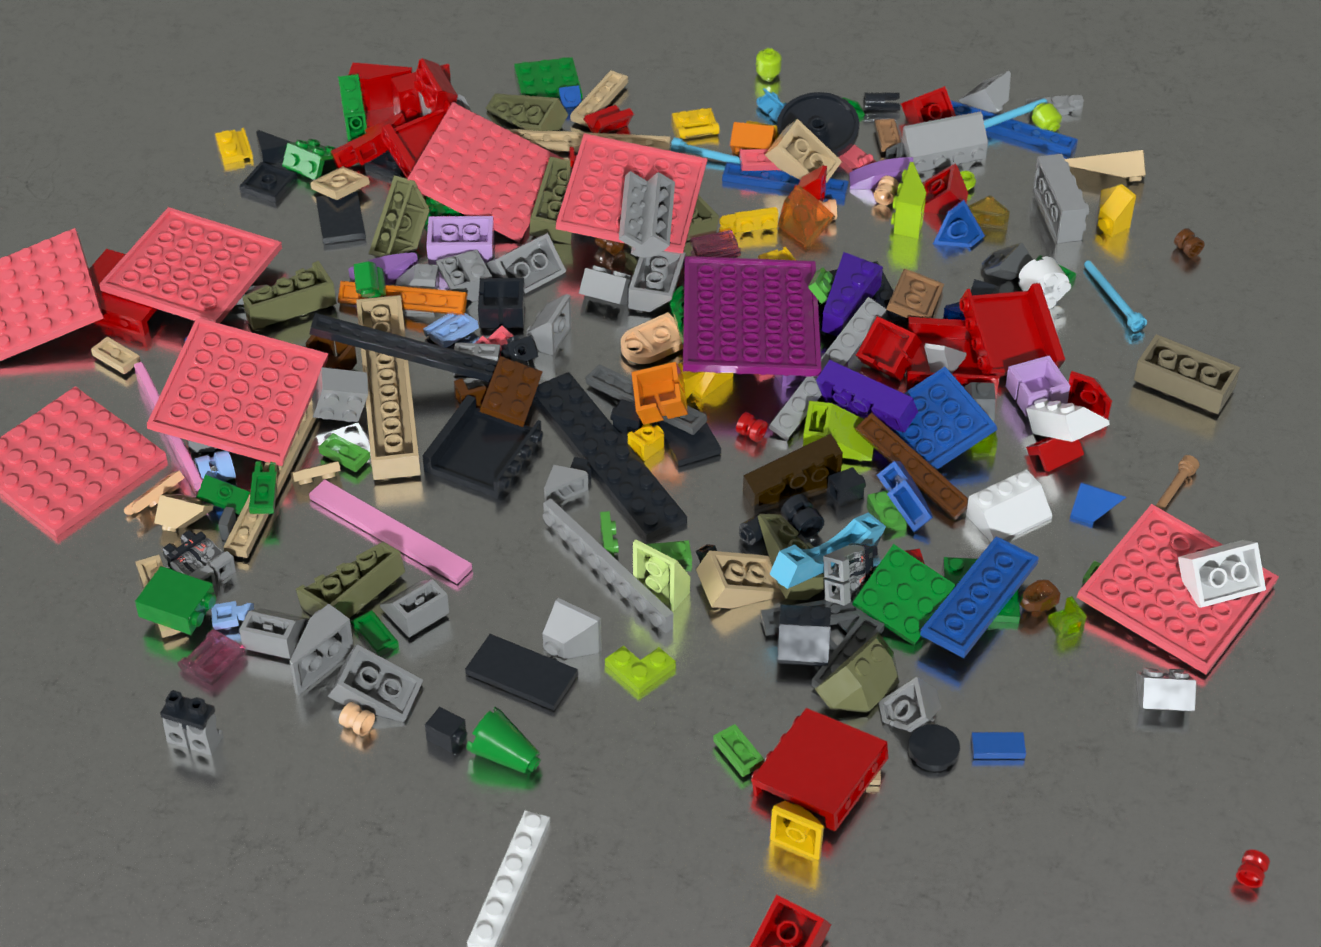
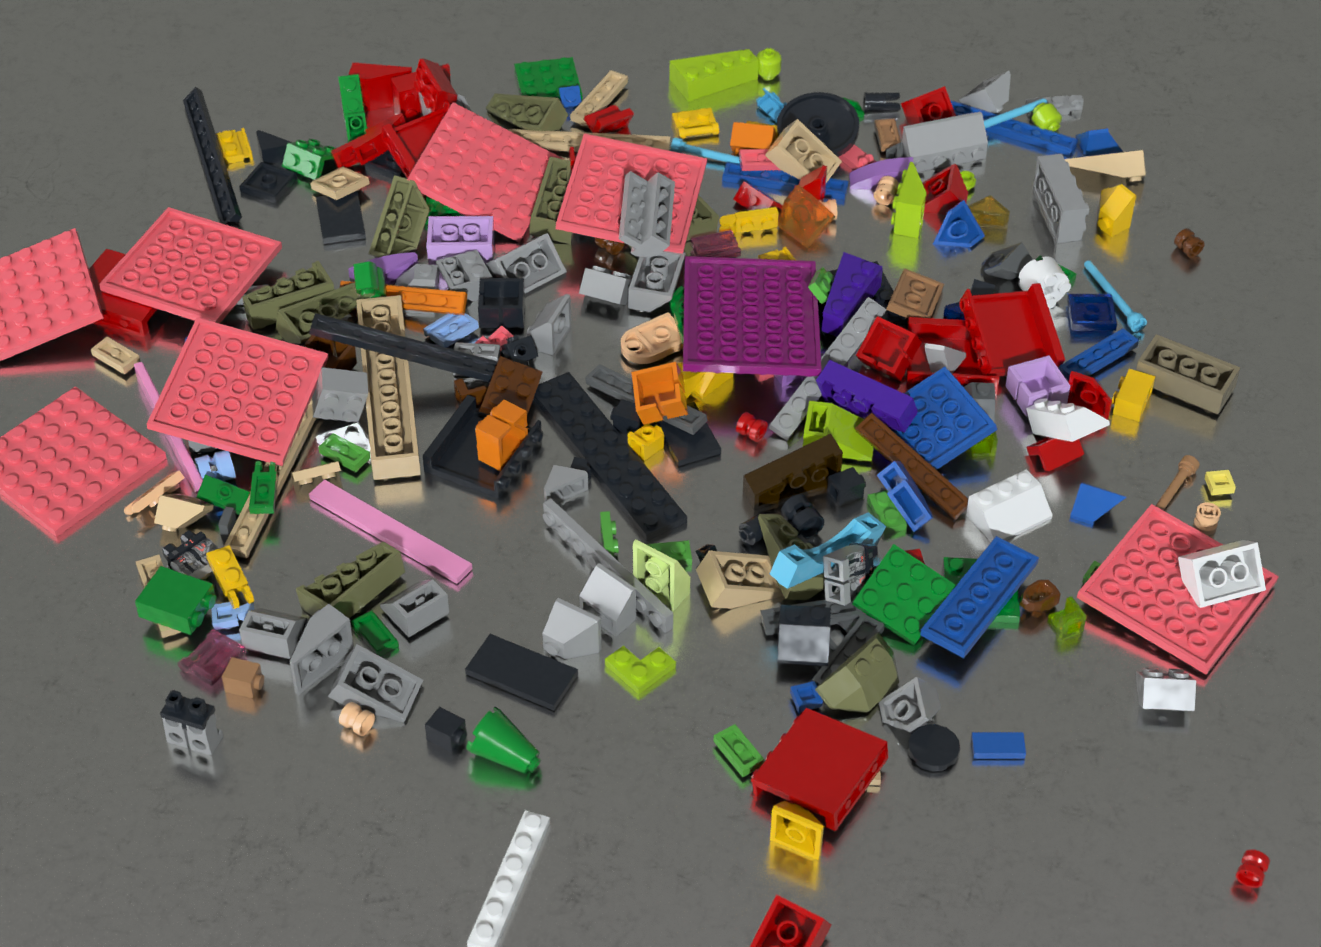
(212, 158): none -> black plate
(229, 575): none -> yellow hinge
(243, 678): none -> medium nougat brick
(296, 320): none -> olive wedge
(501, 434): none -> orange piece
(609, 599): none -> light grey slope
(712, 73): none -> lime wedge
(754, 198): none -> red panel
(806, 696): none -> blue plate
(1092, 312): none -> clear blue plate
(1097, 143): none -> blue slope
(1100, 354): none -> blue plate
(1133, 394): none -> yellow brick
(1207, 518): none -> light nougat wheel
(1220, 482): none -> light yellow plate

